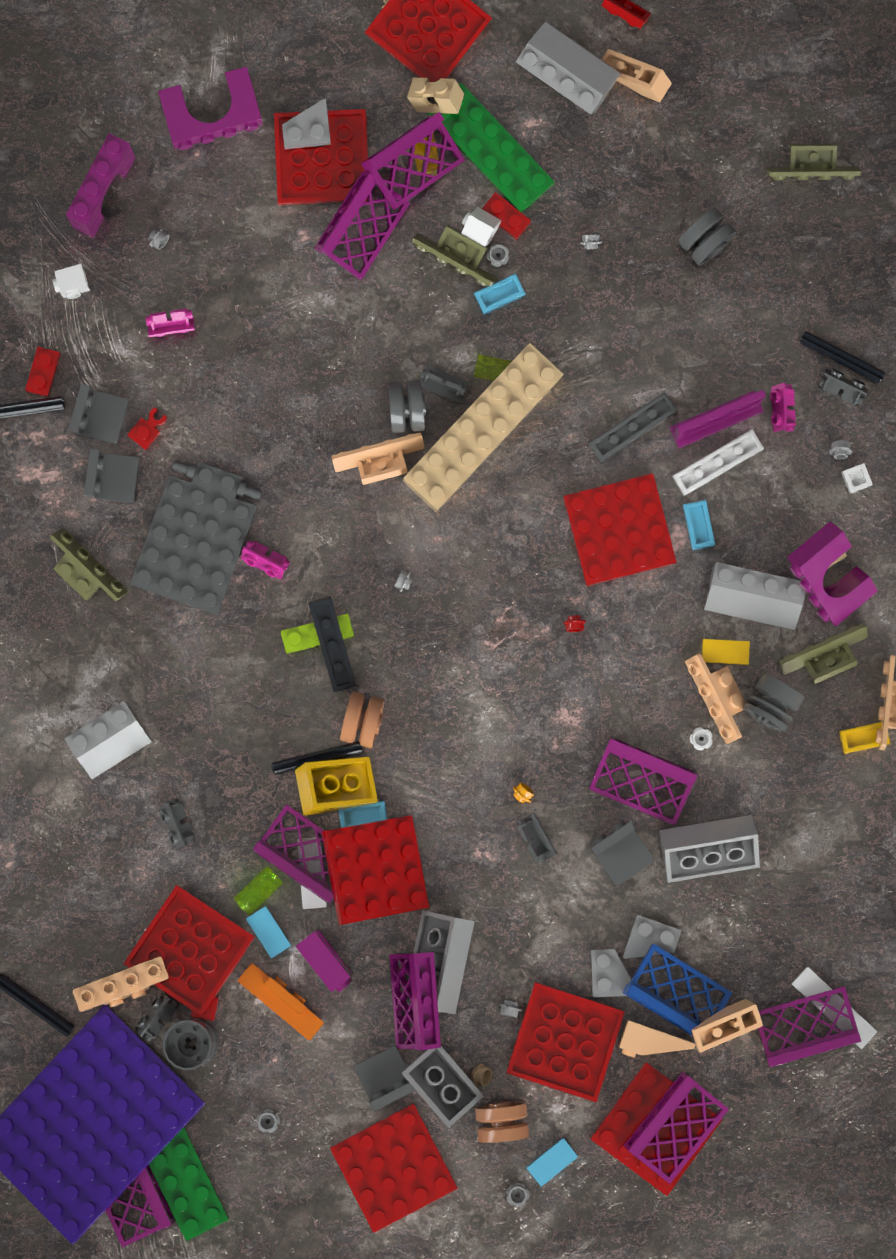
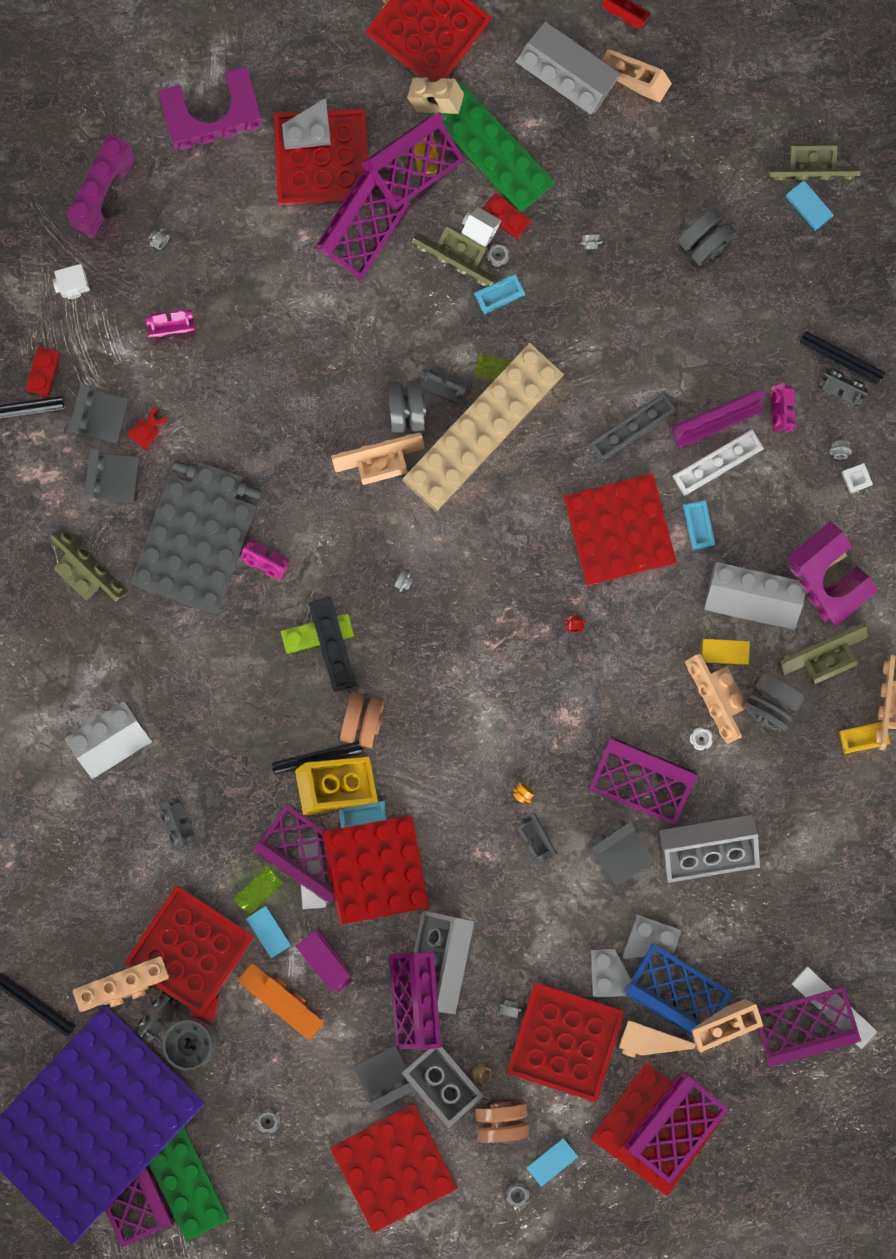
(809, 205): none -> medium azure tile

